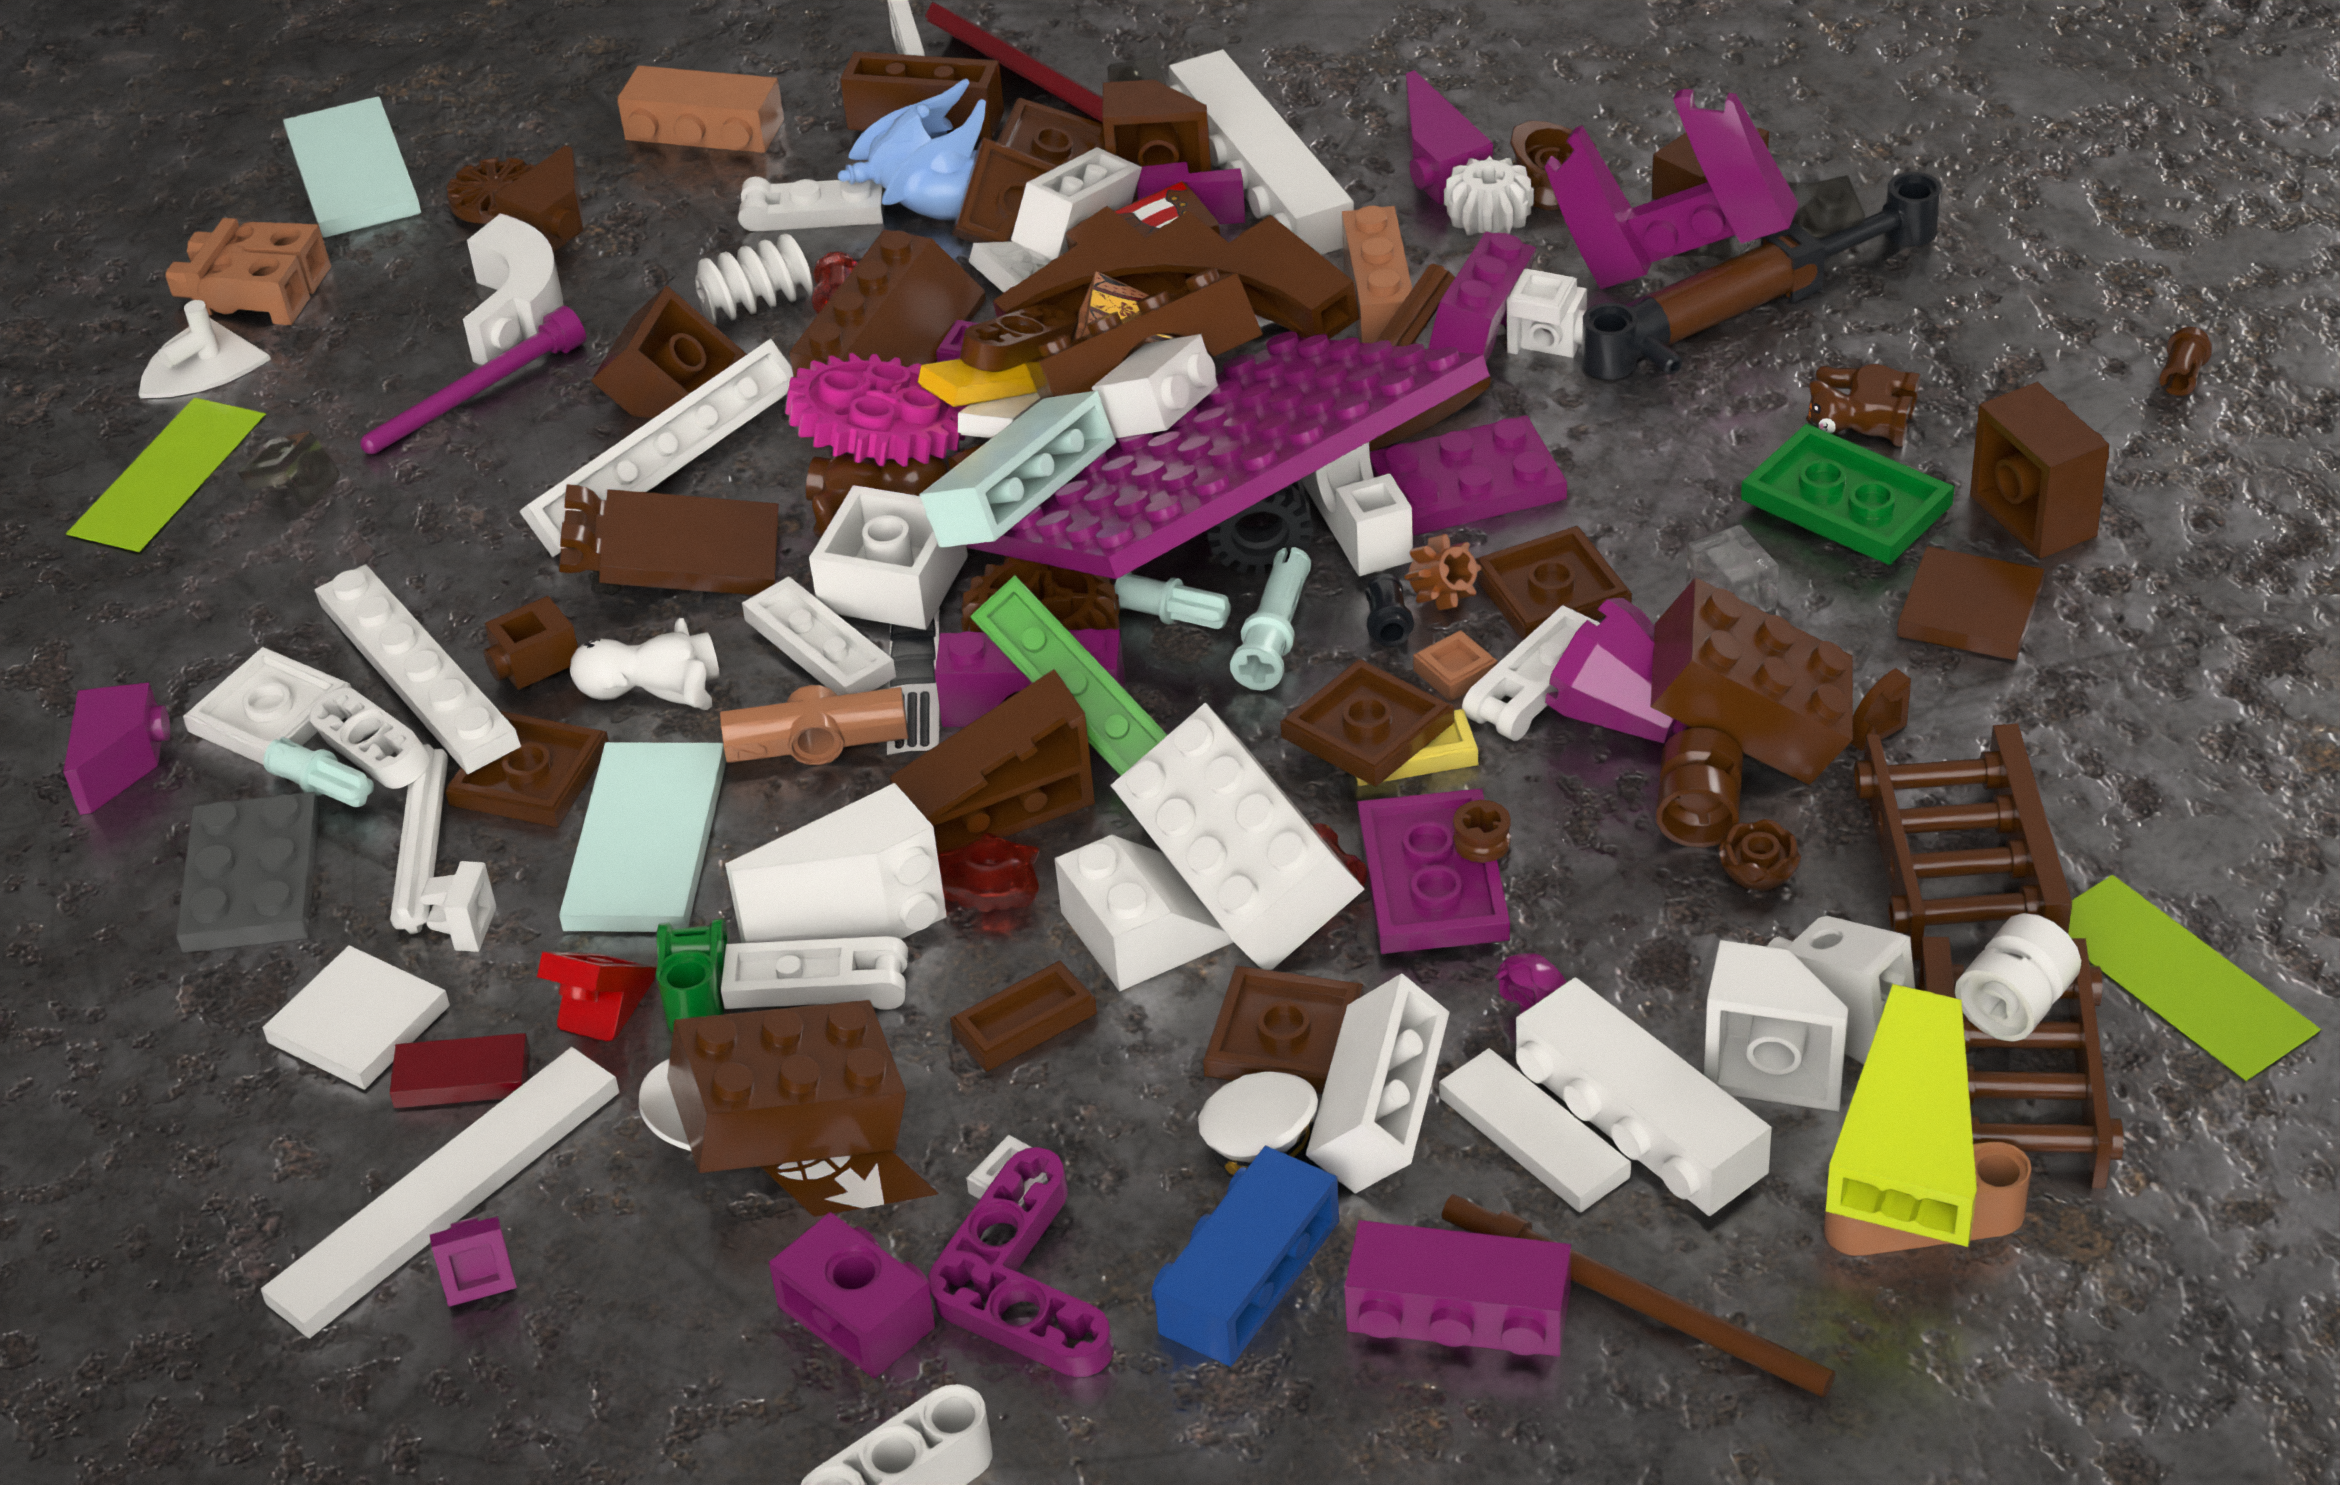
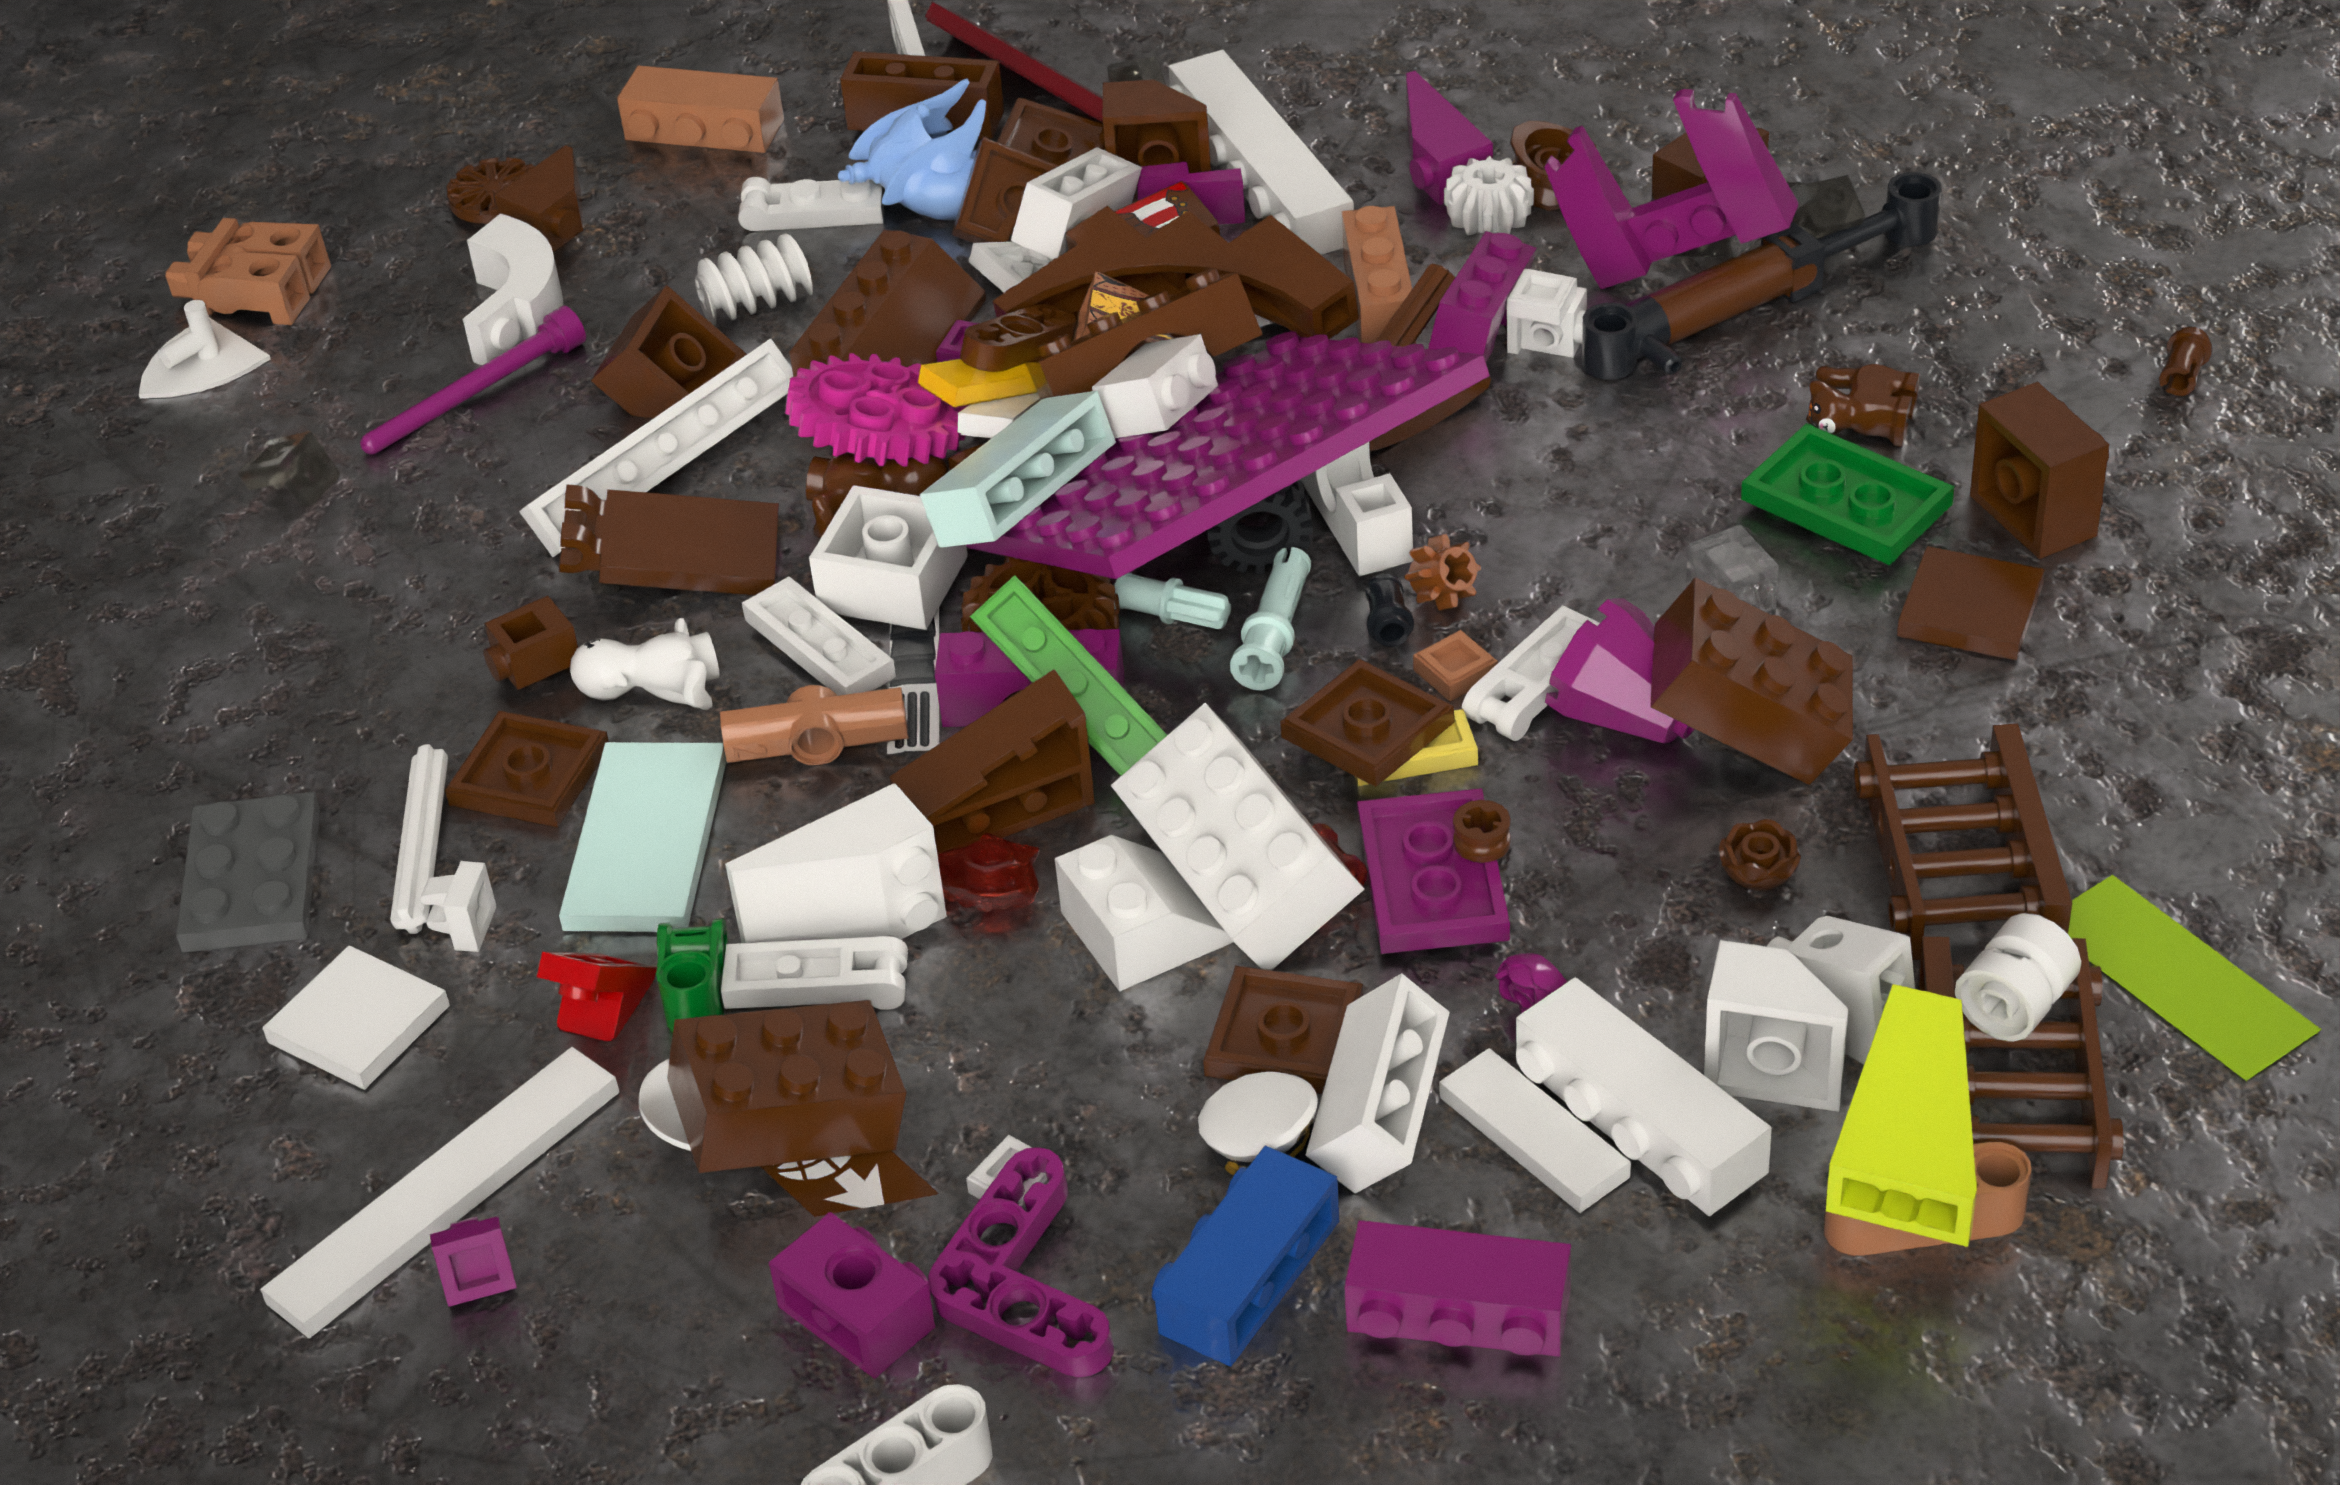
(113, 742): magenta slope -> none
(165, 474): lime sticker -> none
(261, 703): white tile -> none
(317, 772): light aqua axle -> none
(351, 167): light aqua tile -> none
(375, 753): white beam -> none
(418, 669): white plate -> none
(458, 1070): dark red tile -> none
(829, 275): clear red bush -> none
(1023, 1015): reddish brown tile -> none
(1472, 474): magenta plate -> none
(1544, 574): reddish brown tile -> none
(1653, 1301): reddish brown bar -> none
(1699, 787): reddish brown wheel -> none
(1882, 708): reddish brown tile -> none

